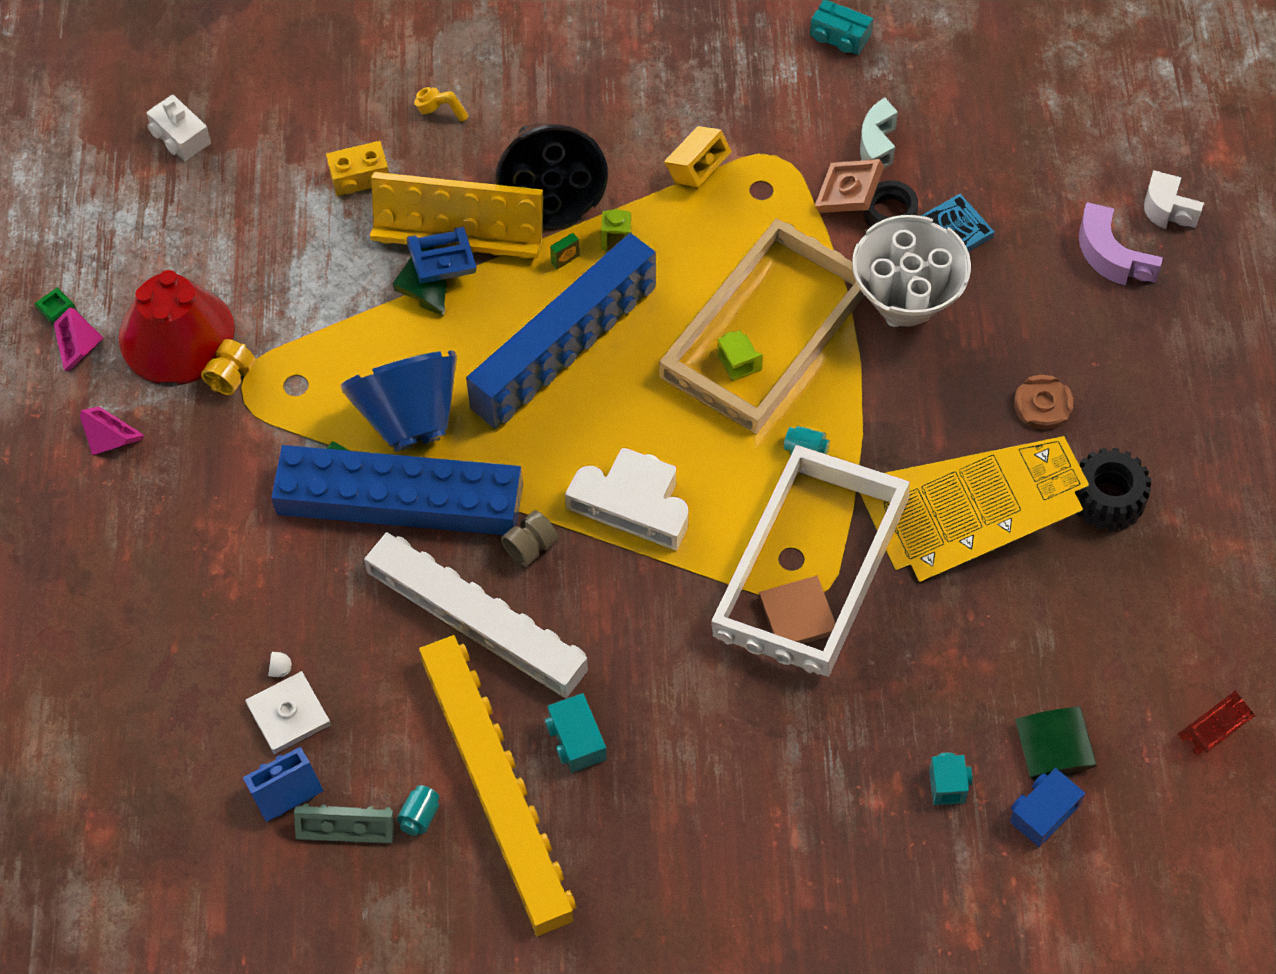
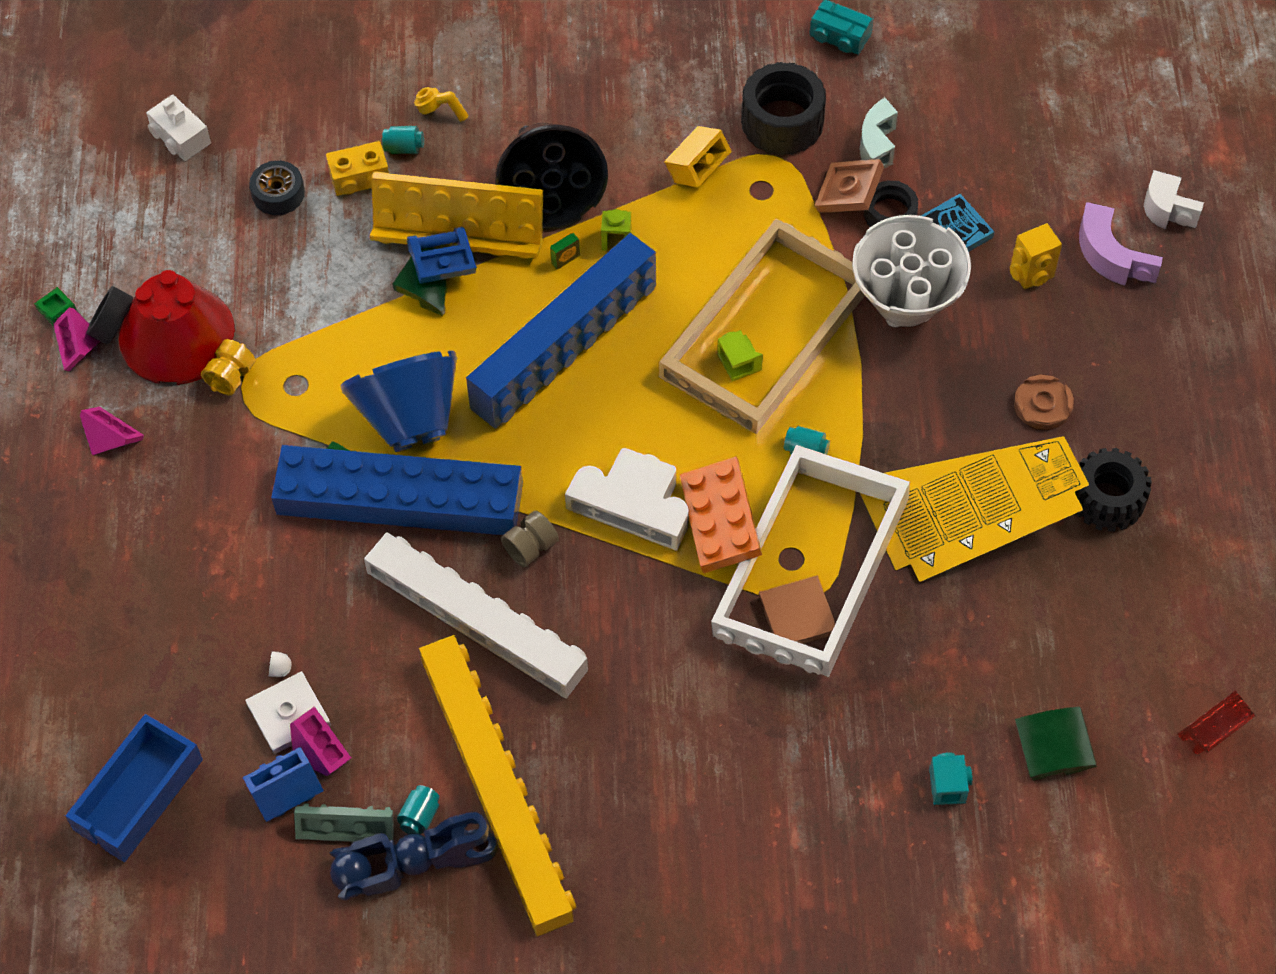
(109, 315): none -> black tyre
(134, 787): none -> blue piece
(272, 176): none -> black wheel
(318, 742): none -> dark pink slope
(402, 139): none -> teal brick
(413, 854): none -> dark blue piece
(576, 733): teal brick -> none
(720, 515): none -> orange plate
(786, 83): none -> black tyre
(1035, 256): none -> yellow brick
(1046, 806): blue brick -> none

